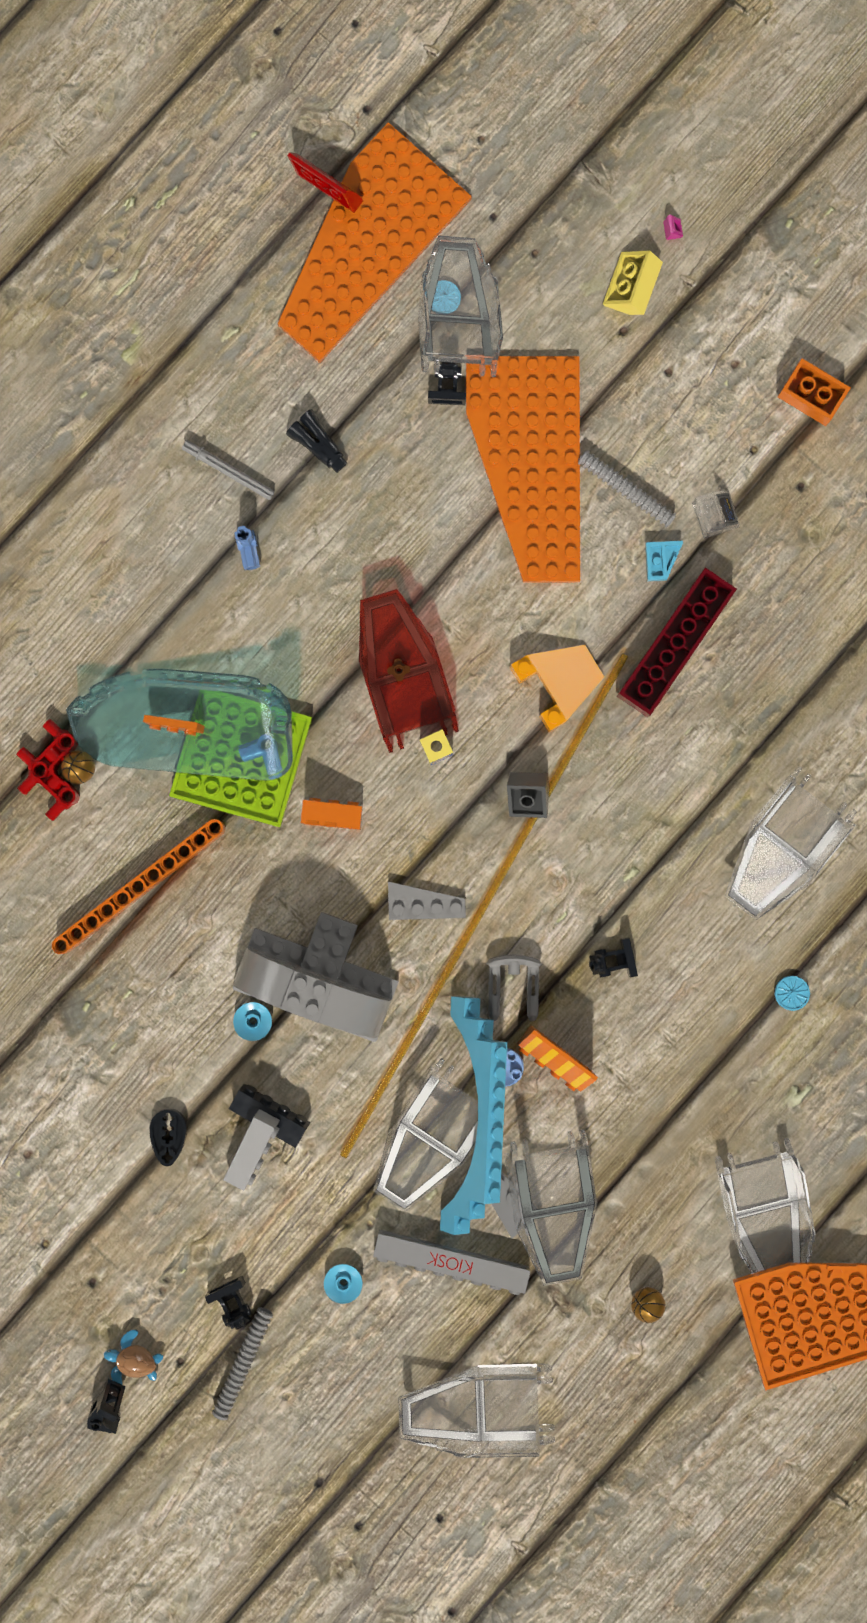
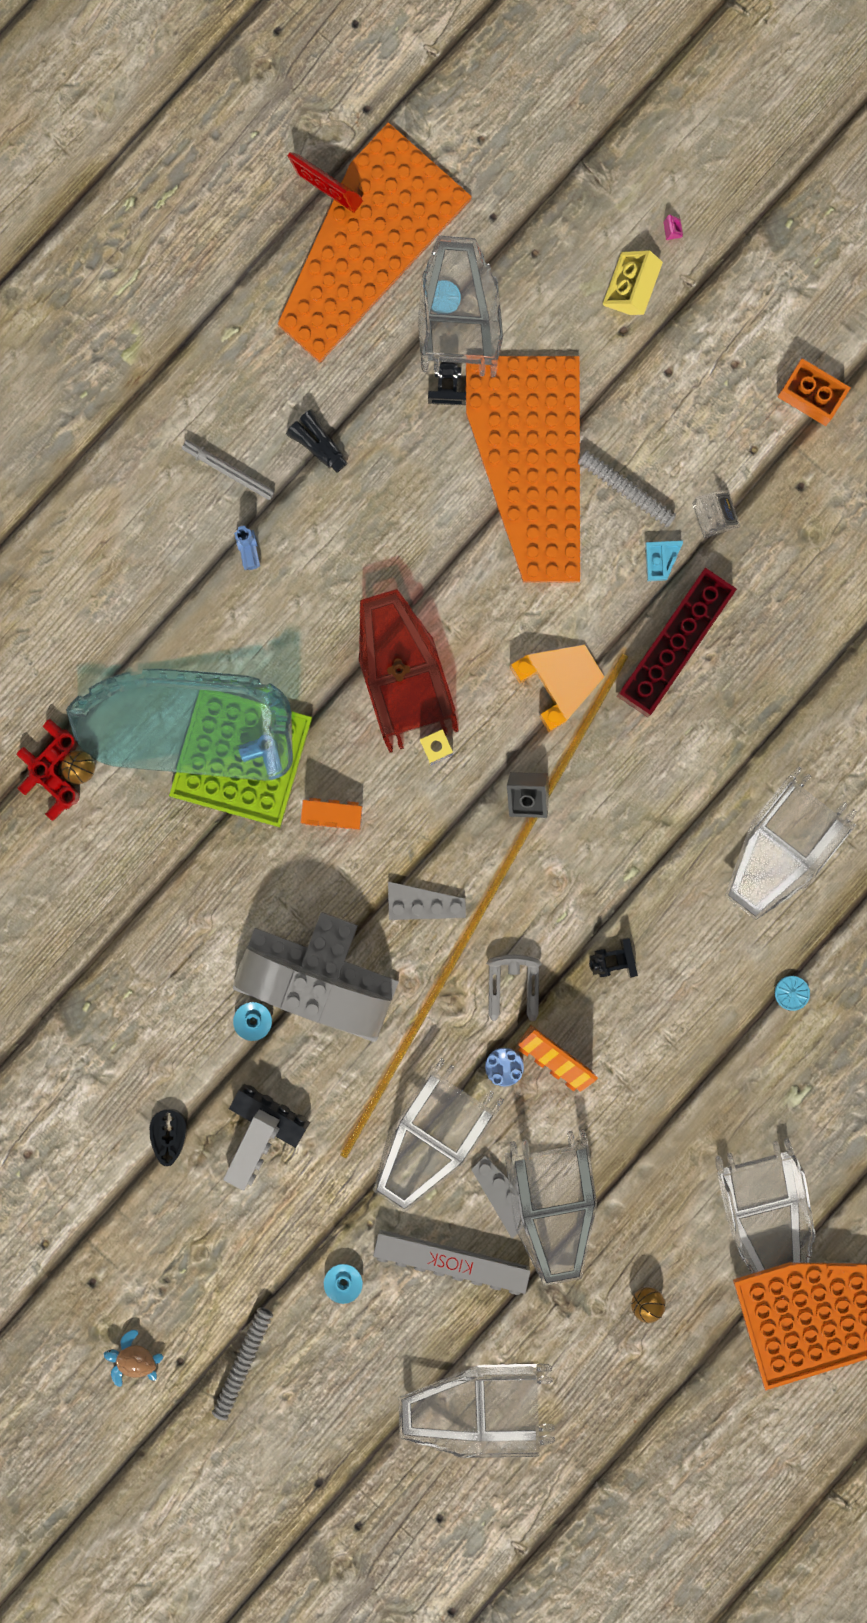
(102, 1415): black tile -> none
(133, 895): orange beam -> none
(173, 725): orange plate -> none
(238, 1317): black tile -> none
(488, 1059): medium azure arch -> none

